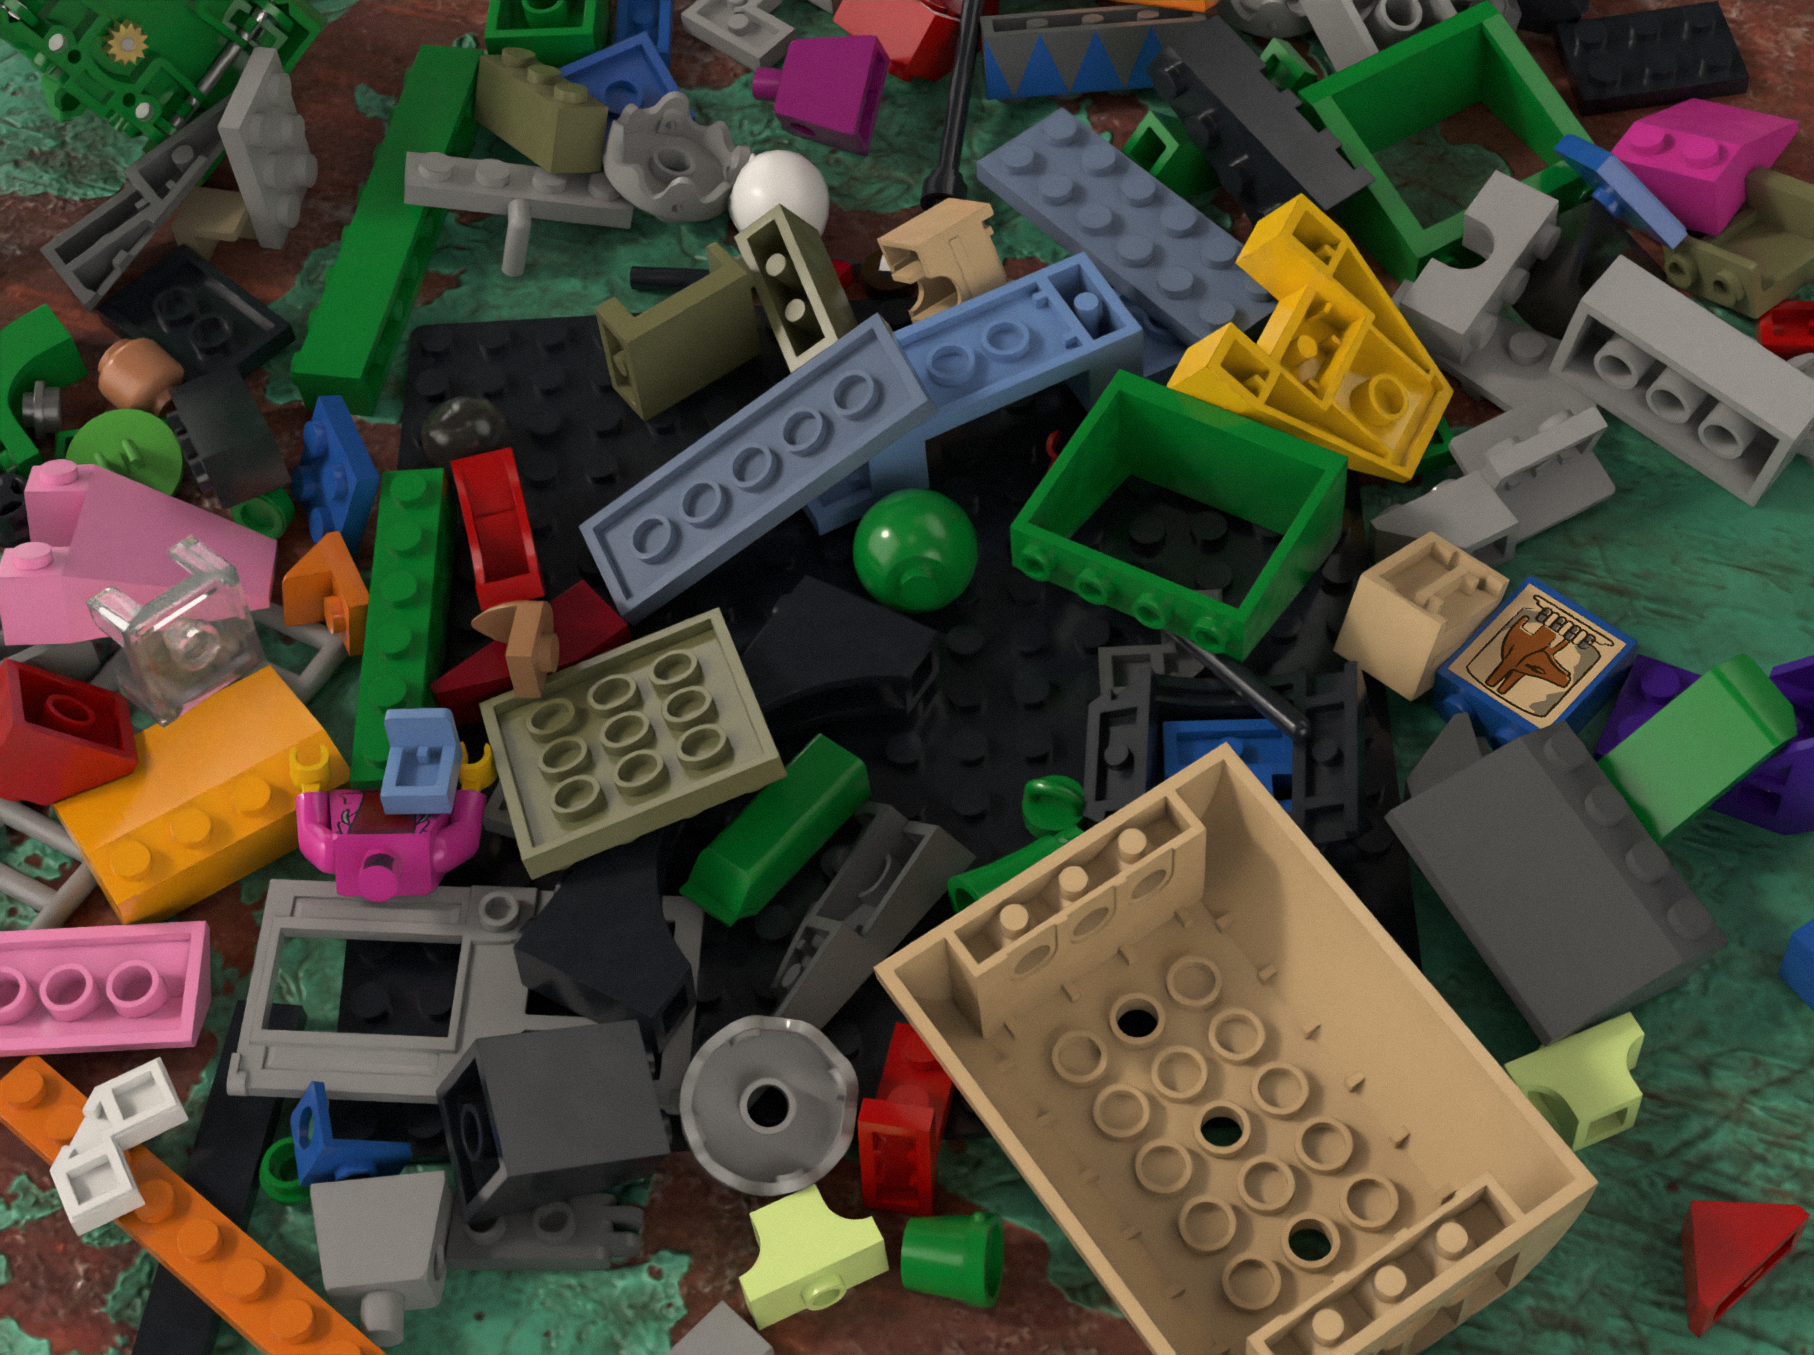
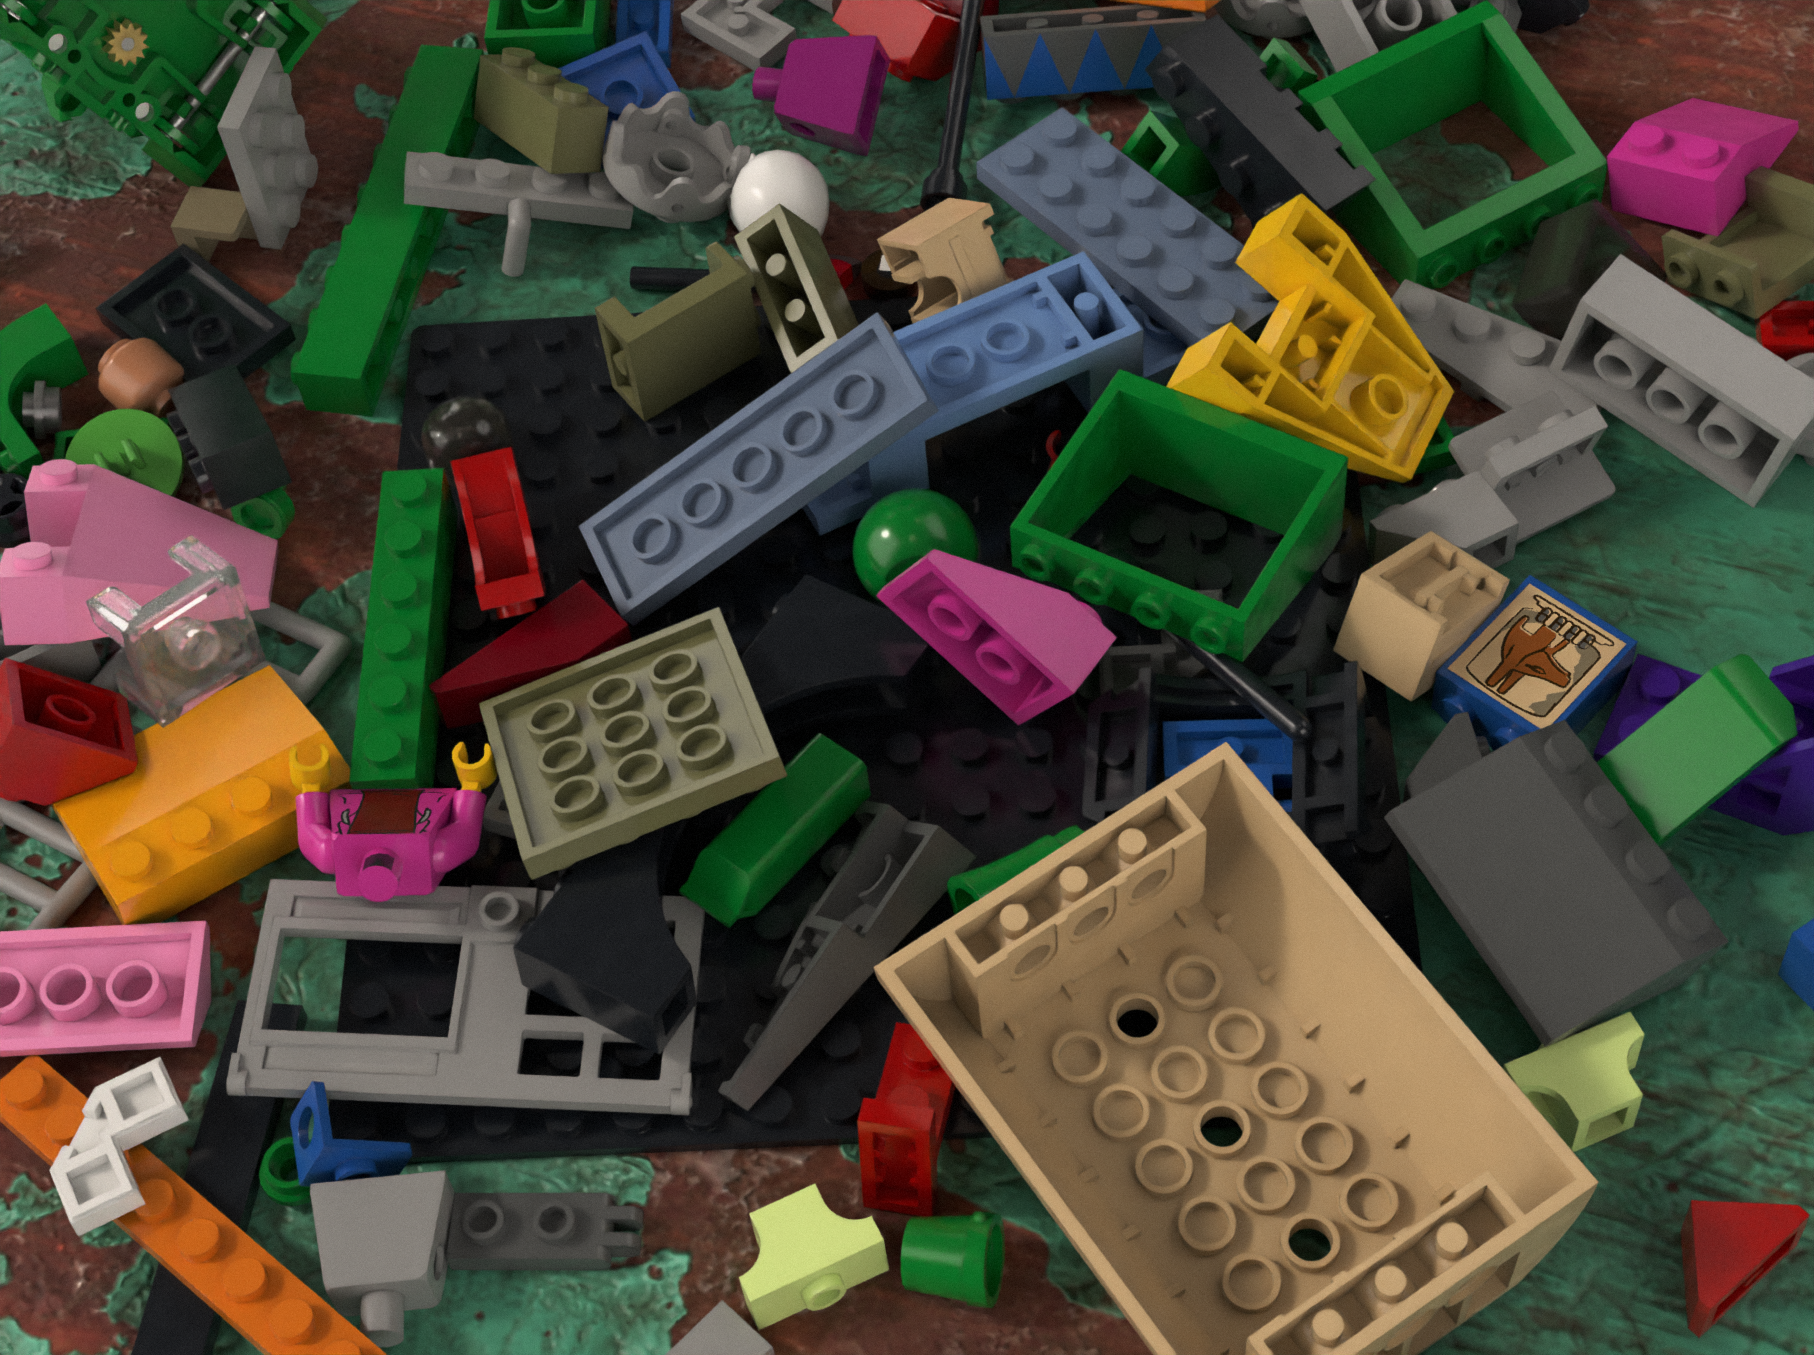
(110, 237): dark grey wedge -> none
(328, 589): orange slope -> none
(335, 474): blue plate -> none
(421, 761): medium blue bracket -> none
(530, 640): medium nougat plate -> none
(551, 1117): black slope -> none
(819, 1097): light grey plate -> none
(1000, 631): none -> dark pink slope
(1052, 805): green tile -> none
(1459, 307): light grey arch -> none
(1621, 190): blue plate -> none
(1650, 58): black plate -> none

